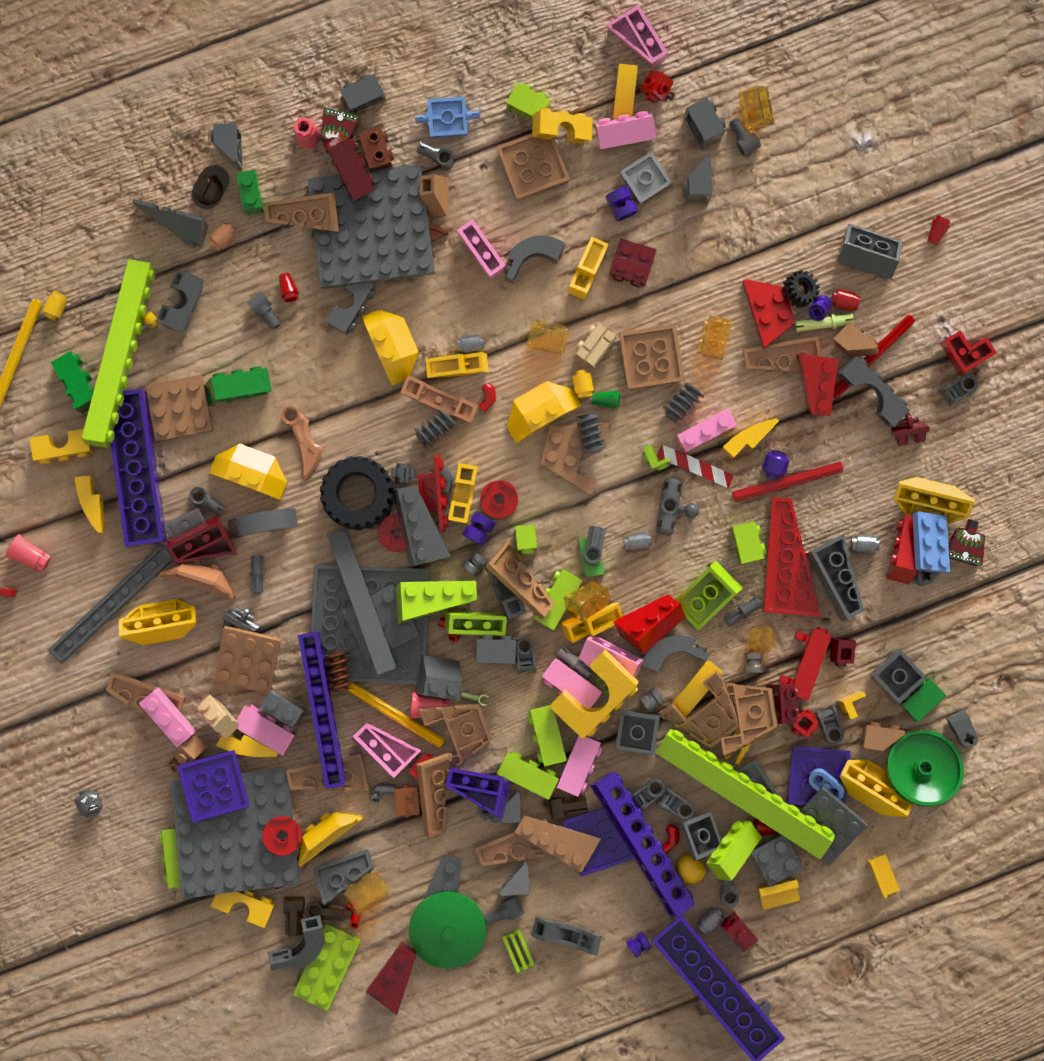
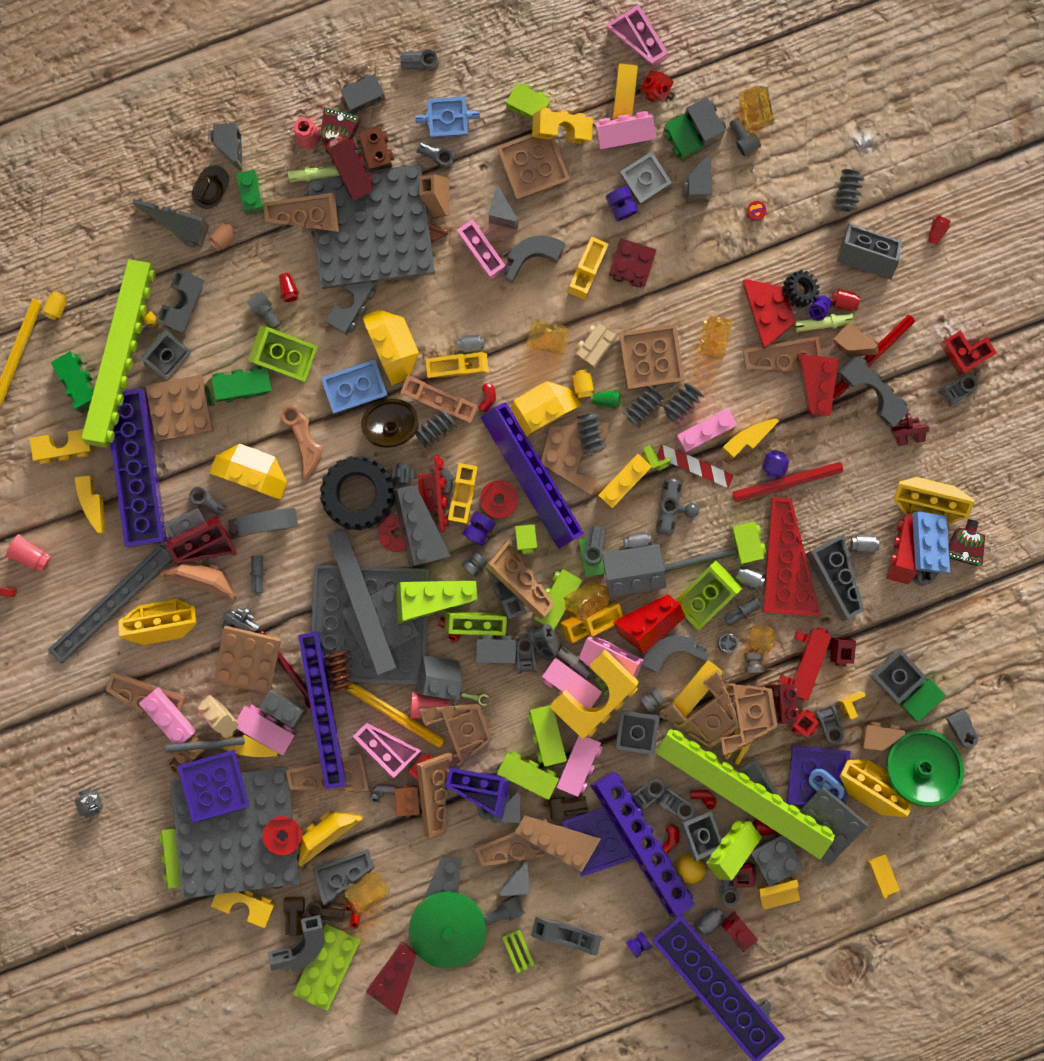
(165, 354): none -> flat silver slope
(205, 744): none -> dark grey bar
(282, 353): none -> lime slope
(293, 675): none -> dark red piece
(312, 173): none -> yellowish green pin
(354, 386): none -> medium blue plate
(388, 416): none -> dark brown dish
(417, 59): none -> dark grey piece
(501, 212): none -> flat silver slope
(532, 475): none -> dark purple brick
(545, 641): none -> dark grey piece
(624, 481): none -> yellow arch
(634, 570): none -> dark grey slope
(644, 407): none -> dark grey piece
(682, 137): none -> green brick
(700, 559): none -> dark grey bar
(706, 797): none -> red arm
(729, 641): none -> flat silver wheel
(746, 872): none -> dark red brick
(750, 578): none -> flat silver brick
(756, 210): none -> red tile
(848, 191): none -> dark grey piece

